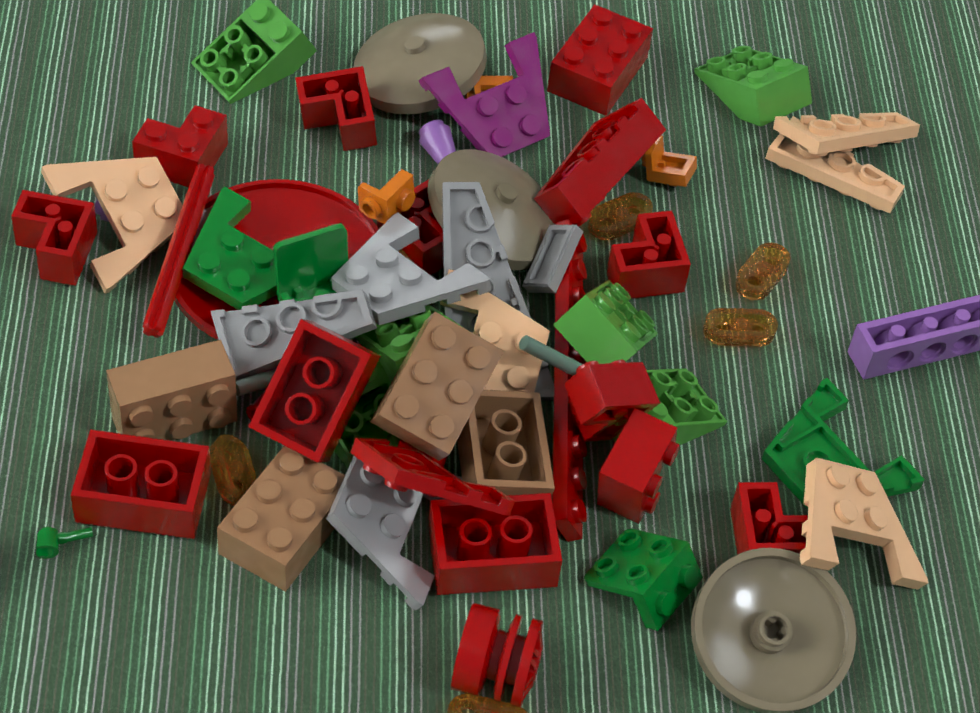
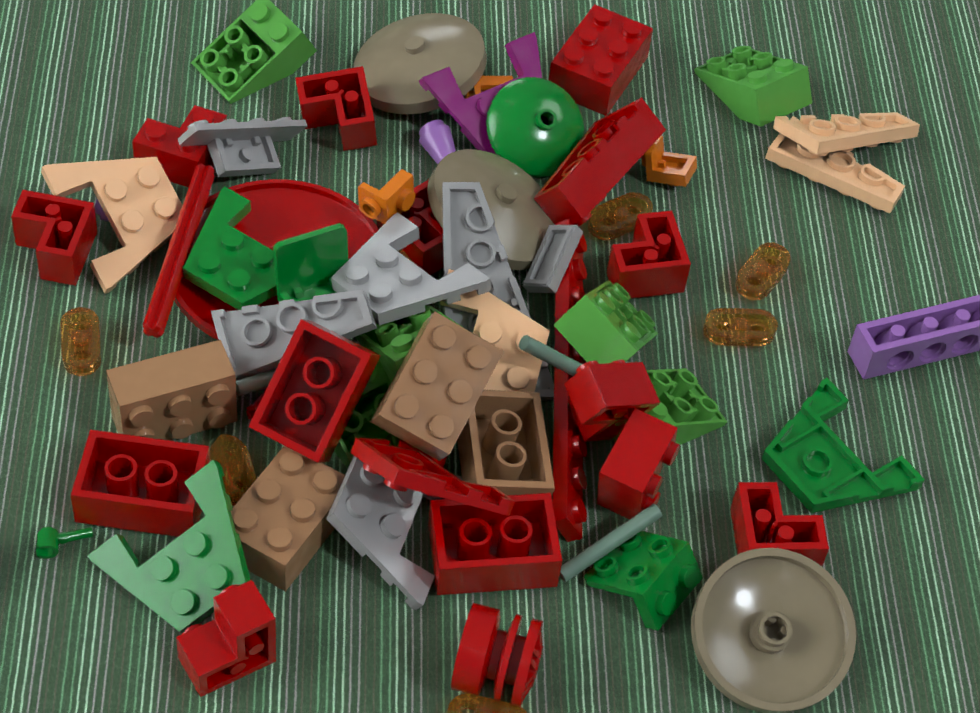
(79, 344): none -> clear orange plate
(190, 569): none -> wing
(231, 644): none -> red brick
(242, 146): none -> light grey bracket
(519, 133): none -> green dish
(610, 542): none -> sand green bar
(855, 507): light nougat wing -> none

